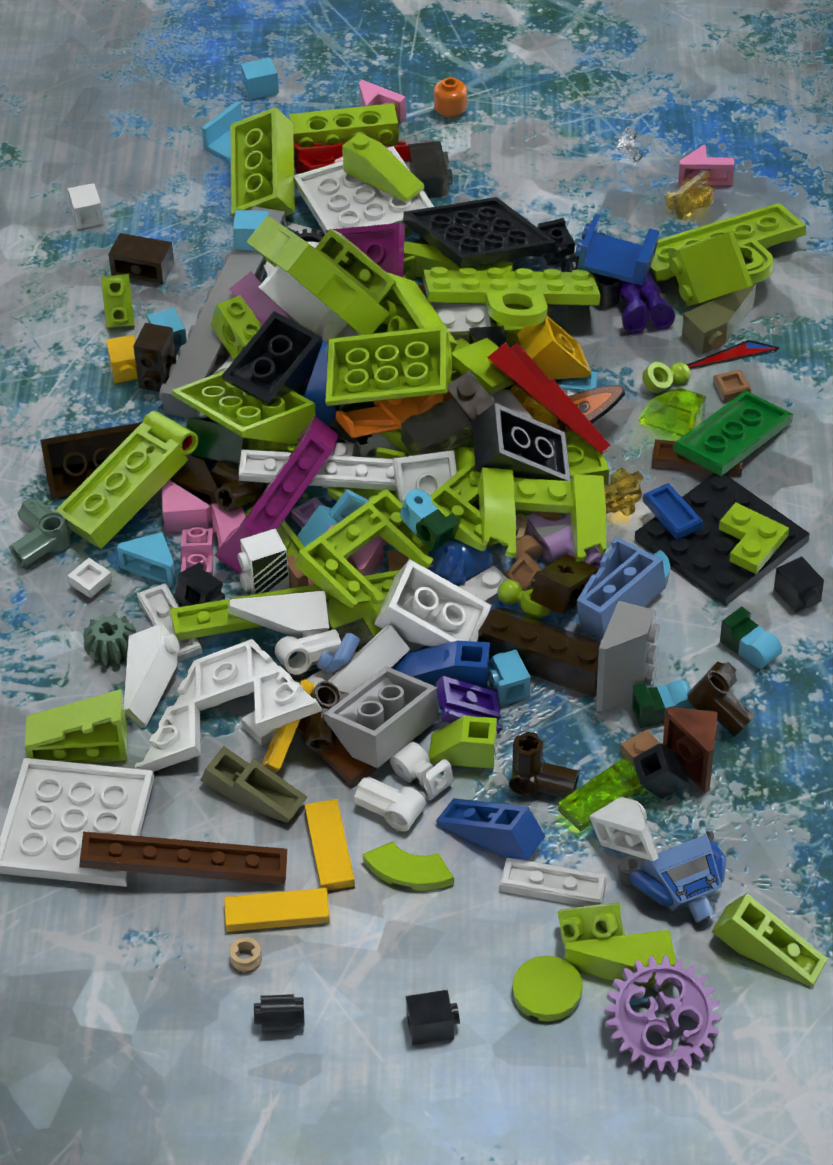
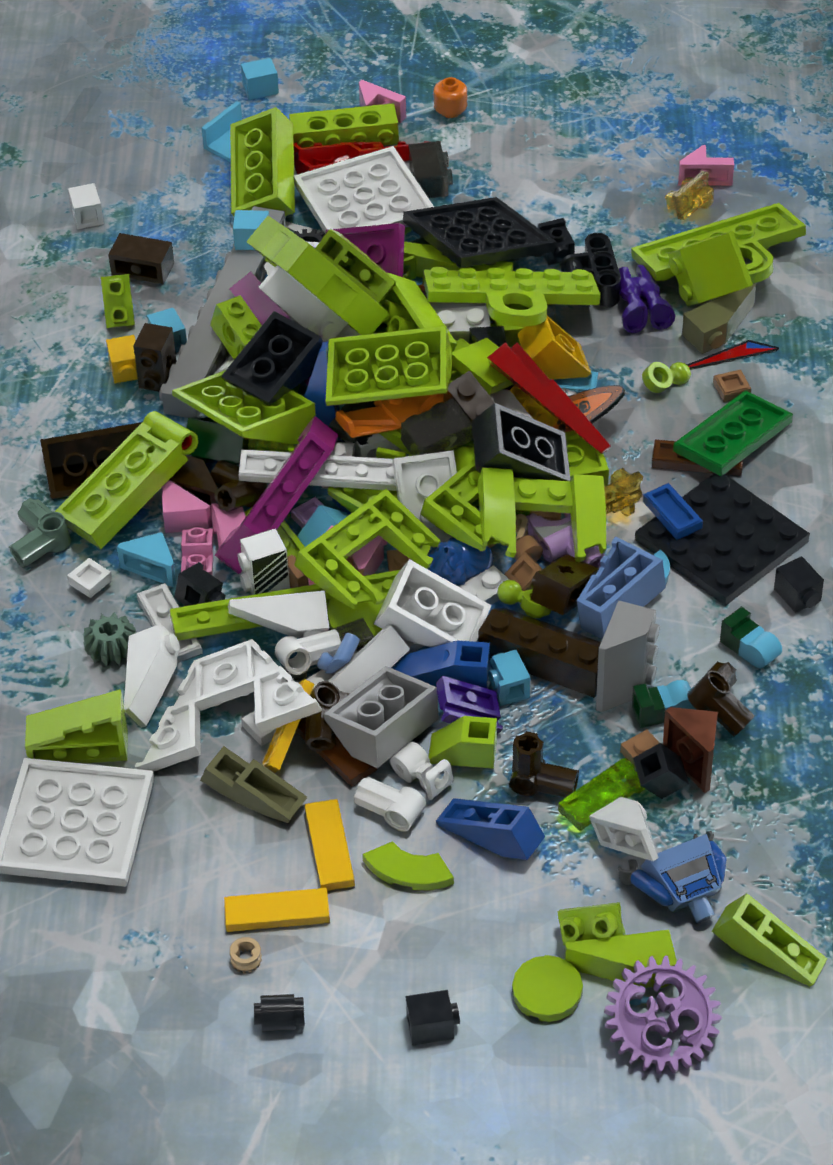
(183, 857): reddish brown plate -> none
(346, 505): medium azure tile -> none
(378, 167): lime slope -> none
(427, 520): leg -> none
(552, 883): white tile -> none
(615, 256): blue panel -> none
(626, 145): clear arm -> none
(675, 411): clear neon green slope -> none
(758, 536): lime plate -> none

